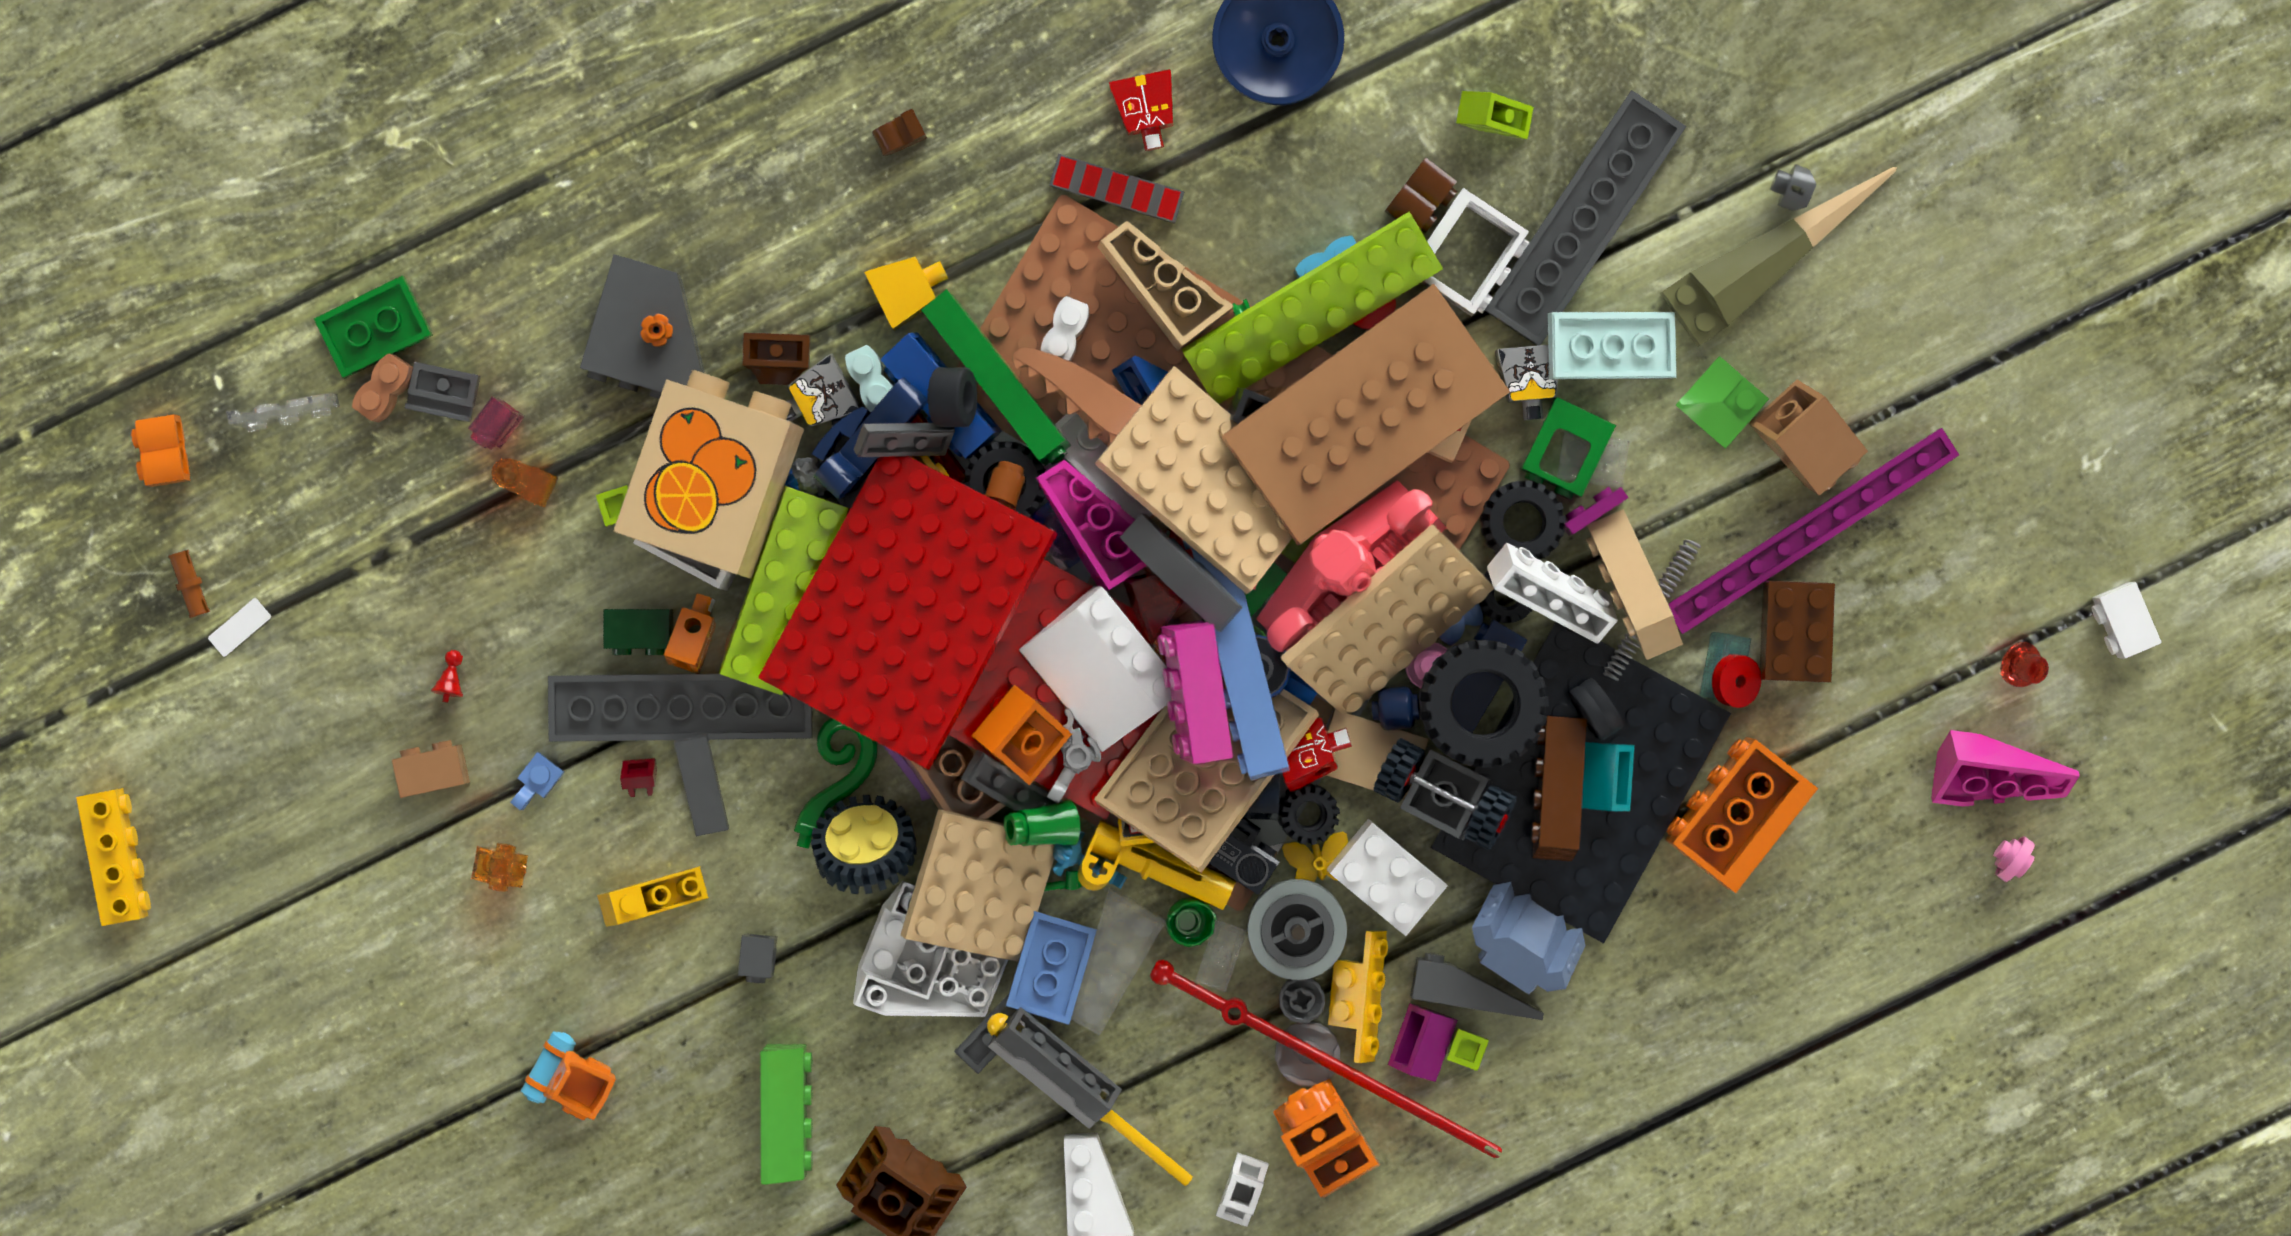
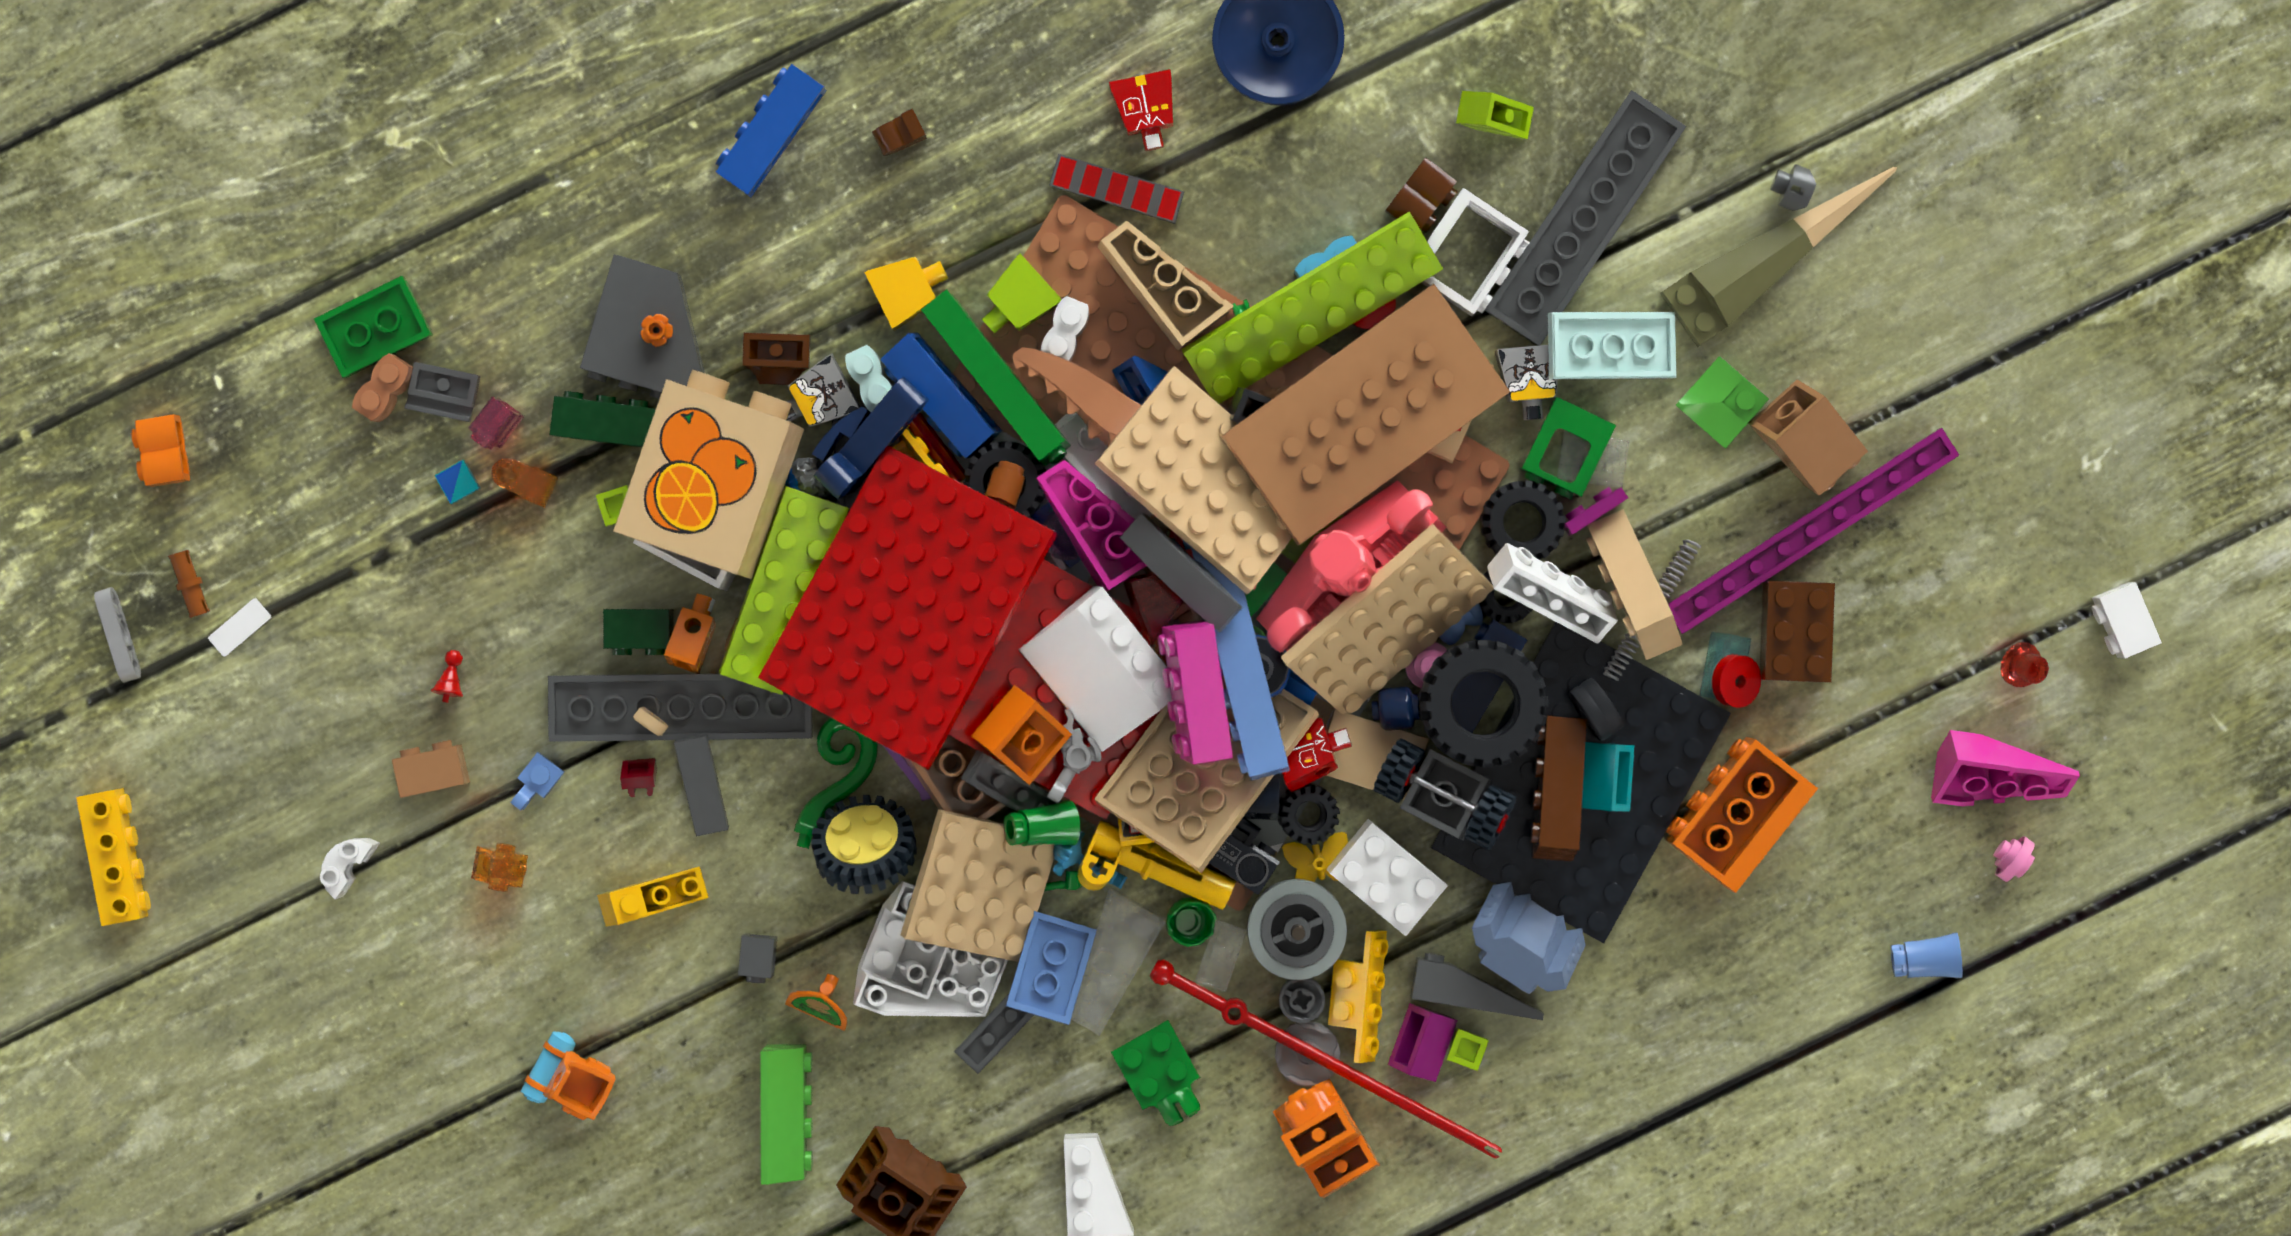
(117, 634): none -> light grey beam
(257, 420): clear wing -> none
(338, 864): none -> white cylinder
(457, 482): none -> tile
(601, 419): none -> dark green brick
(650, 721): none -> tan tile
(770, 130): none -> blue brick
(819, 1003): none -> shield
(903, 440): dark grey tile -> none
(952, 397): black tyre -> none
(1020, 297): none -> lime torso
(1068, 1079): piece -> none
(1160, 1072): none -> green plate
(1242, 1189): white brick -> none
(1928, 957): none -> medium blue plant

